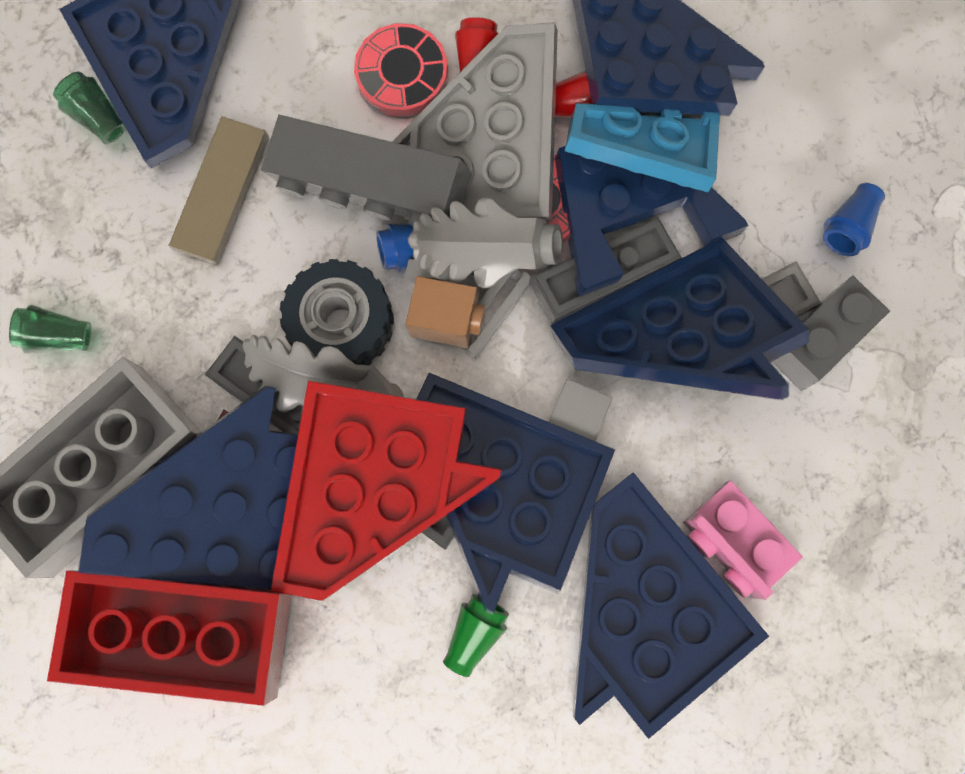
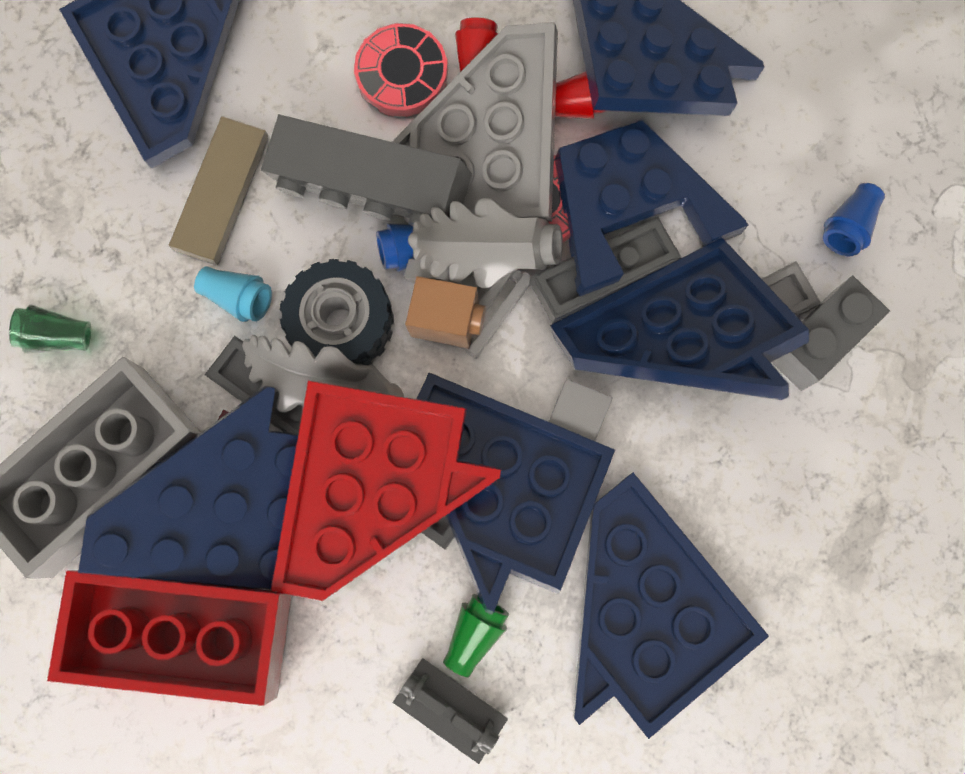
(87, 105): clear green cone -> none
(237, 293): none -> medium azure cone
(451, 711): none -> dark grey hinge
(651, 145): dark azure wing -> none
(741, 541): bright pink bracket -> none

